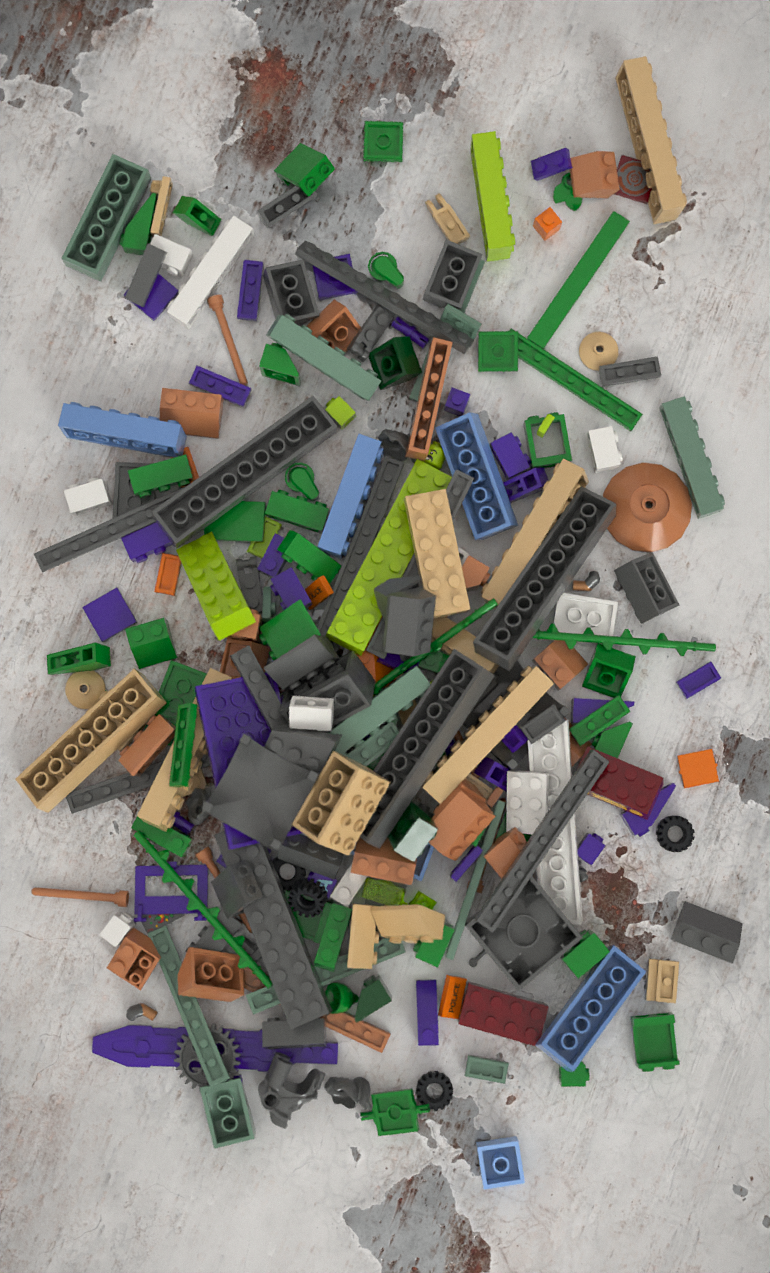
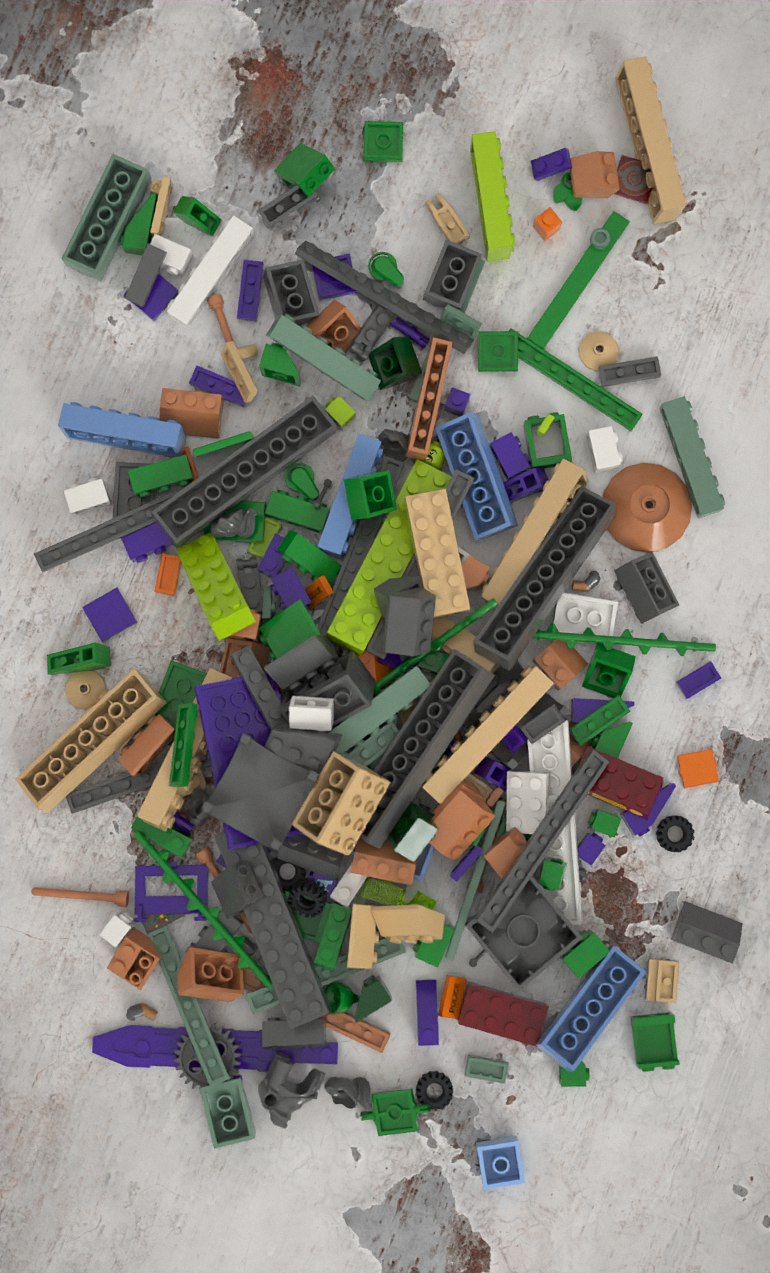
(151, 643): green slope -> none
(222, 444): none -> green tile
(233, 359): none -> tan piece
(235, 523): none -> dark grey hair
(327, 483): none -> dark grey hinge
(370, 494): none -> green brick
(552, 874): none -> green brick
(600, 238): none -> sand green tile
(604, 823): none -> green brick

